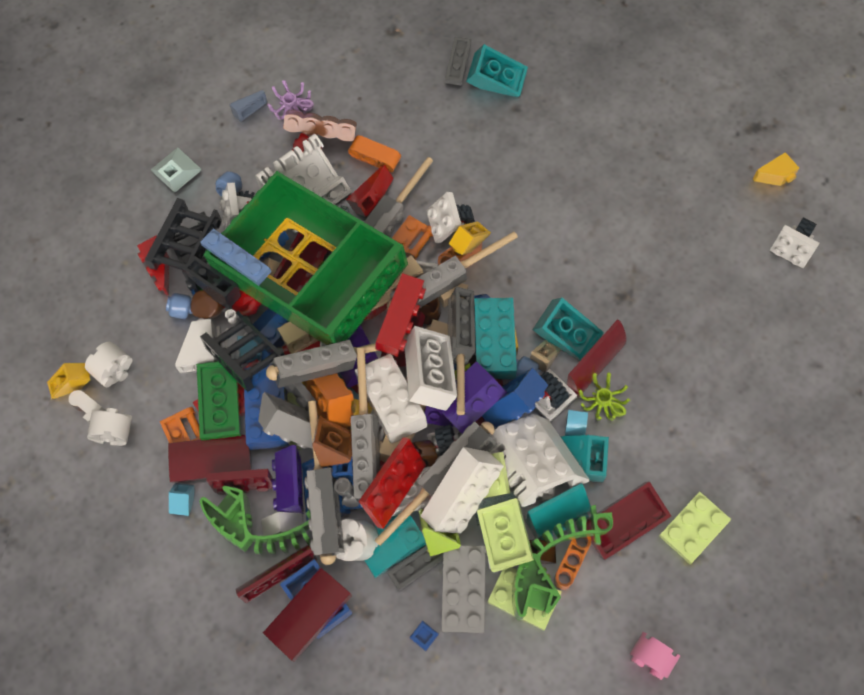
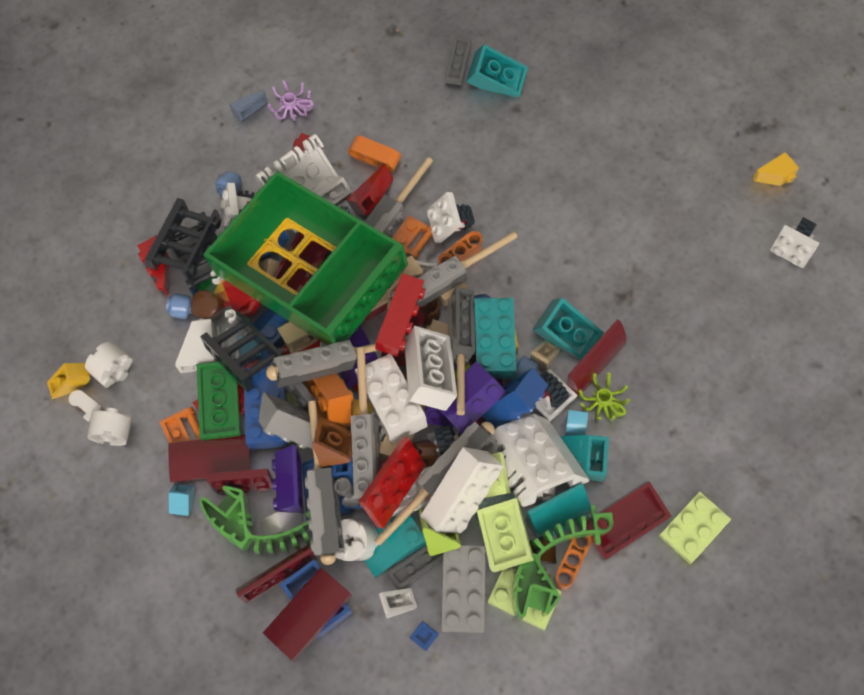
(176, 169): light aqua slope -> none
(212, 282): black slope -> none
(236, 257): medium blue plate -> none
(324, 126): brick -> none
(398, 602): none -> white slope
(468, 237): yellow slope -> none
(654, 655): bright pink brick -> none

